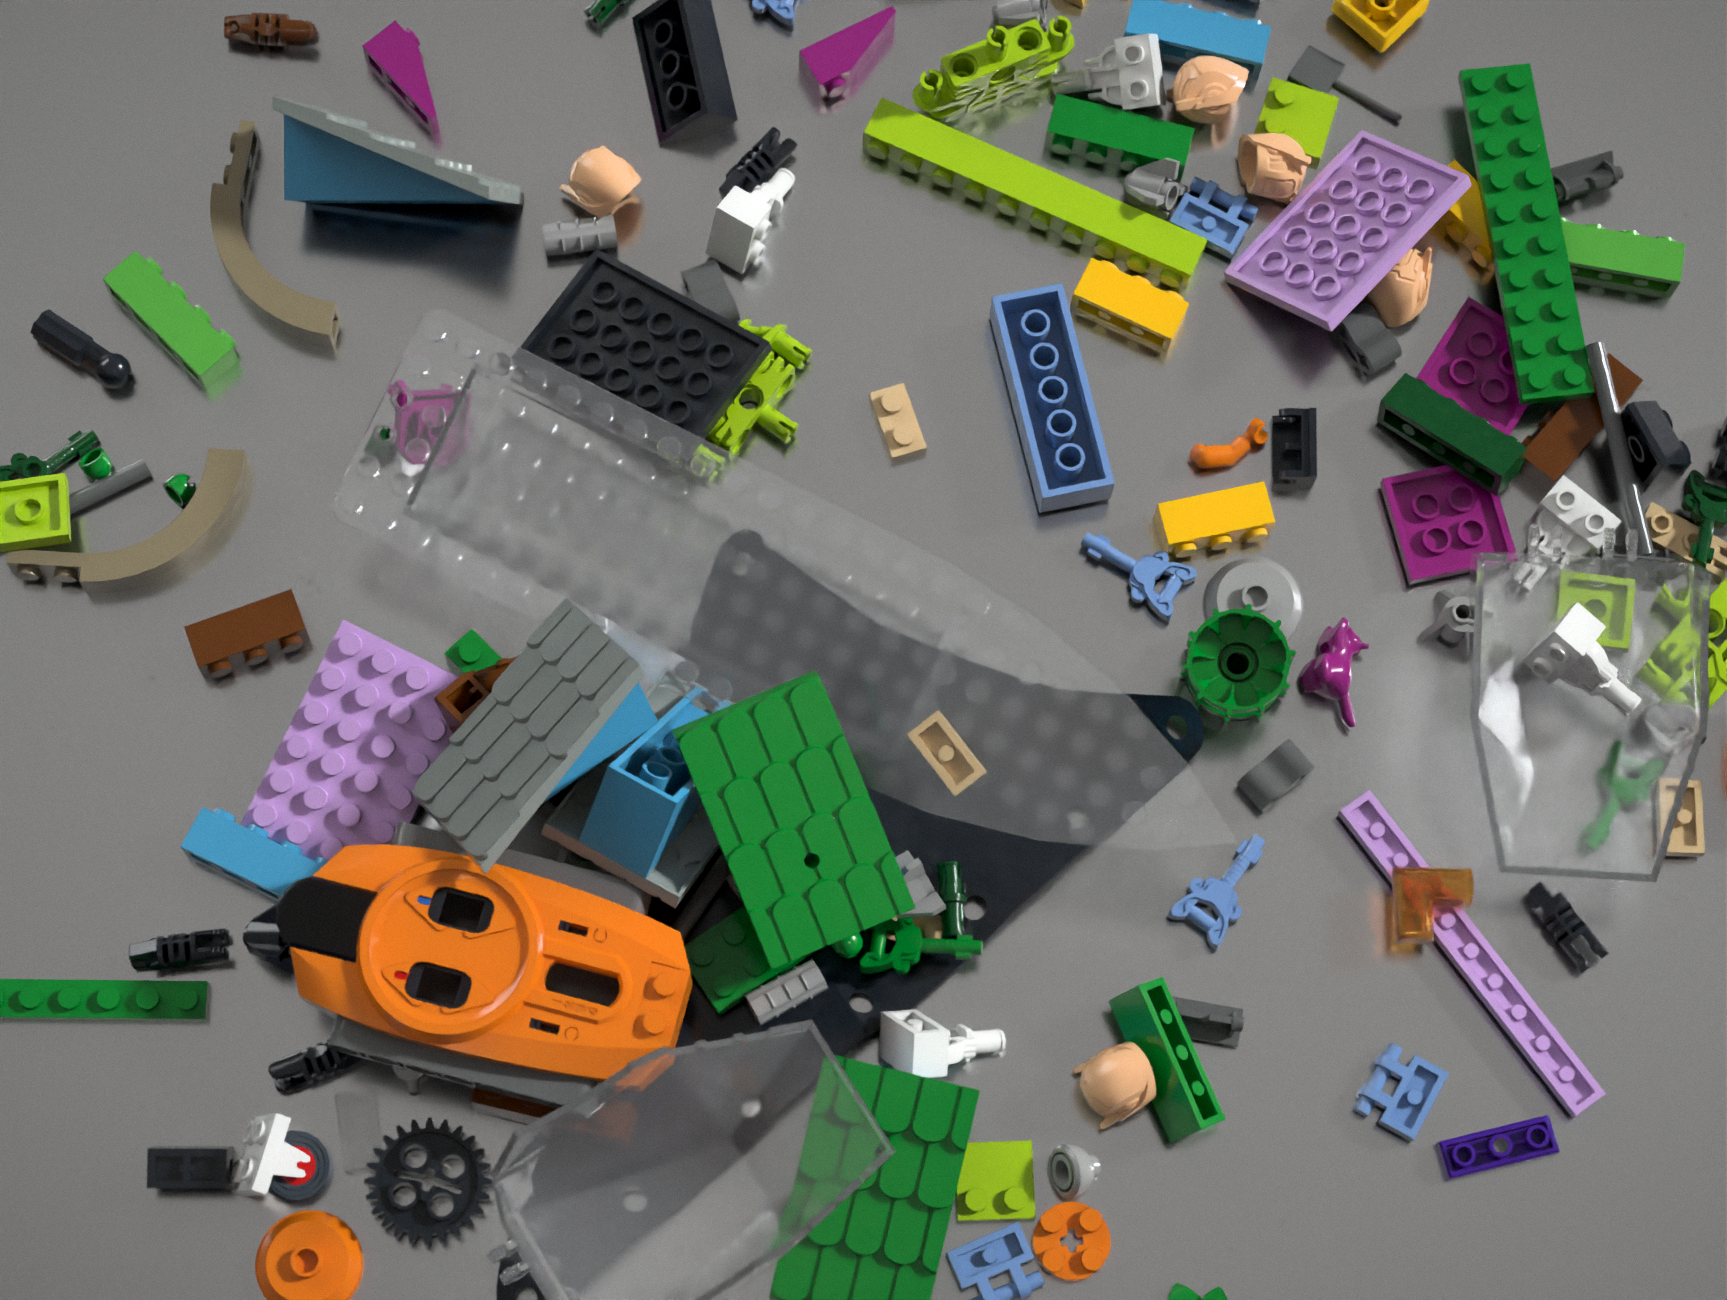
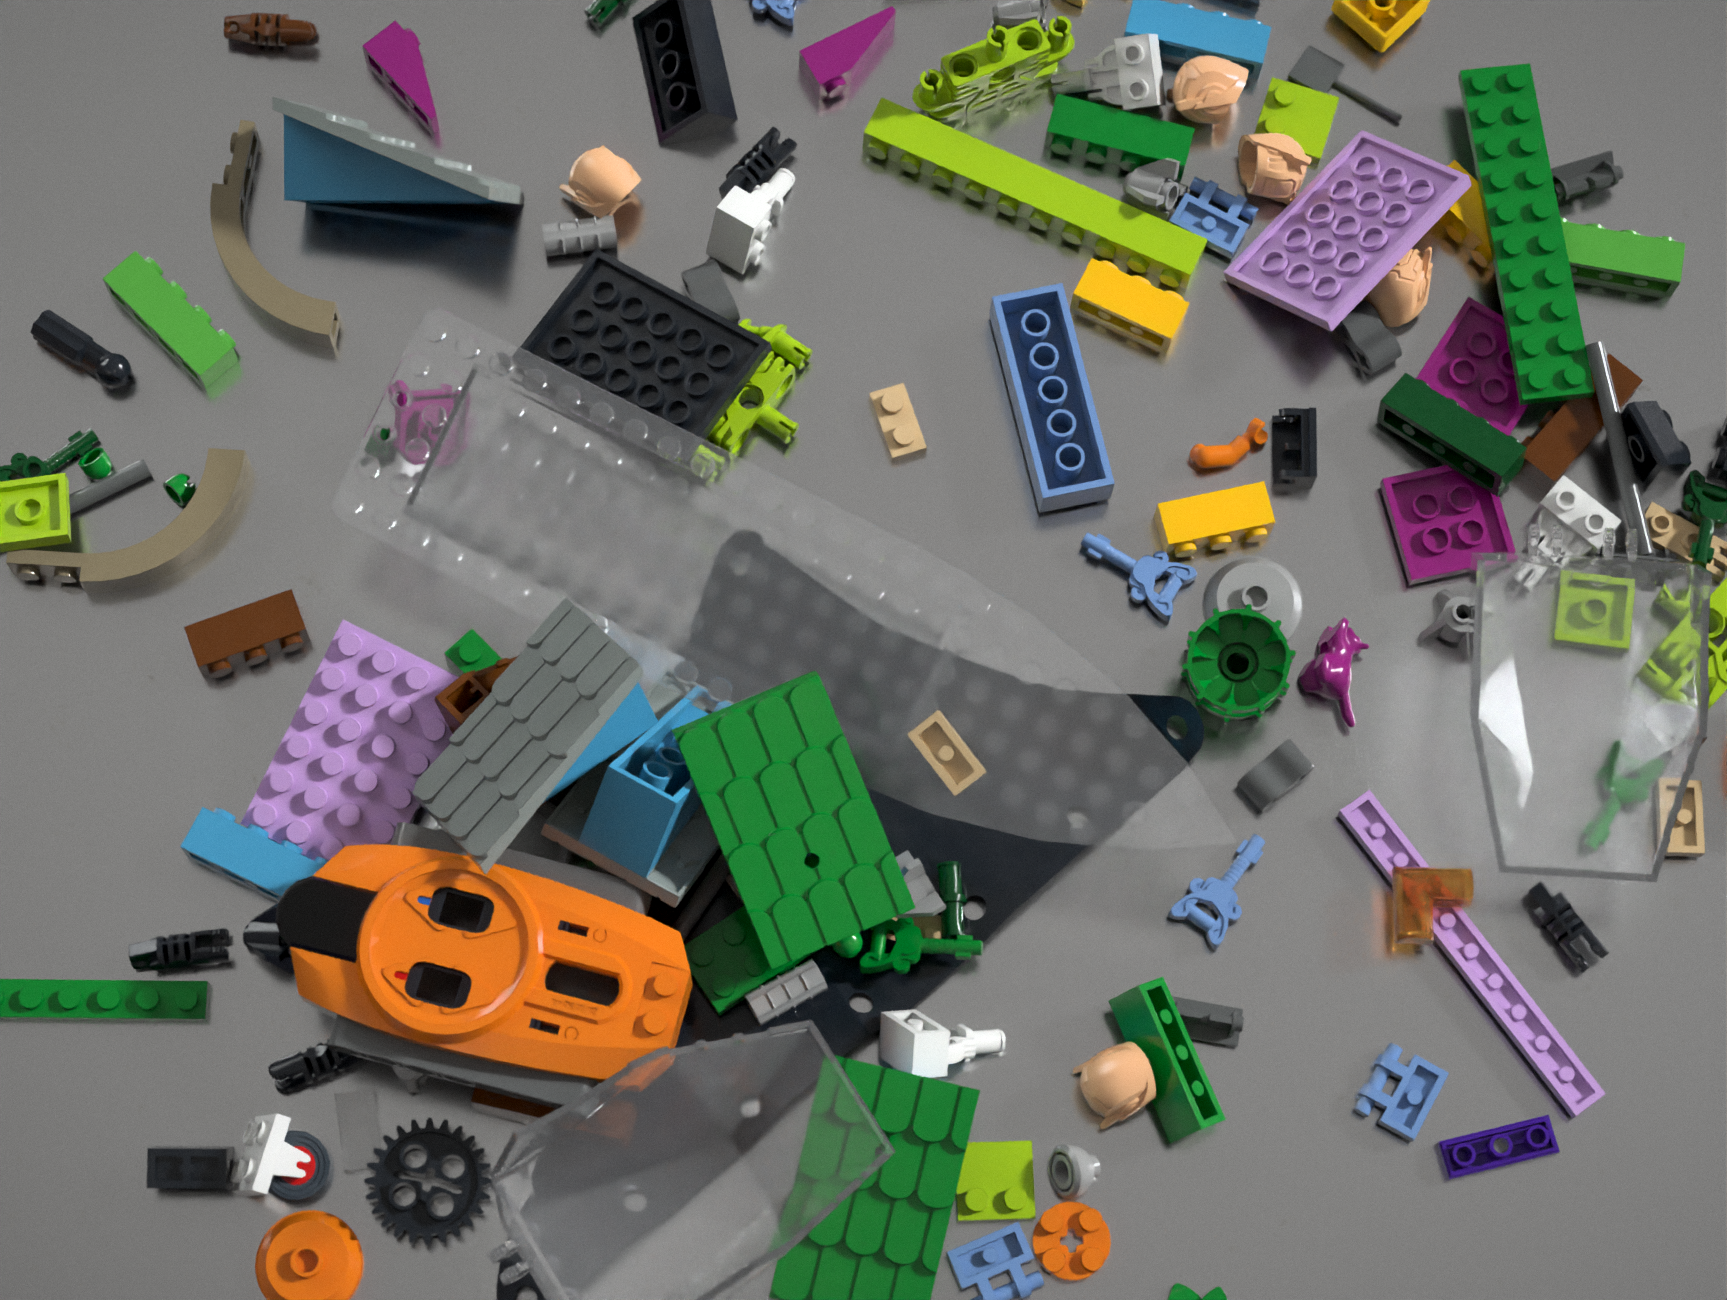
(1575, 657): white brick -> none

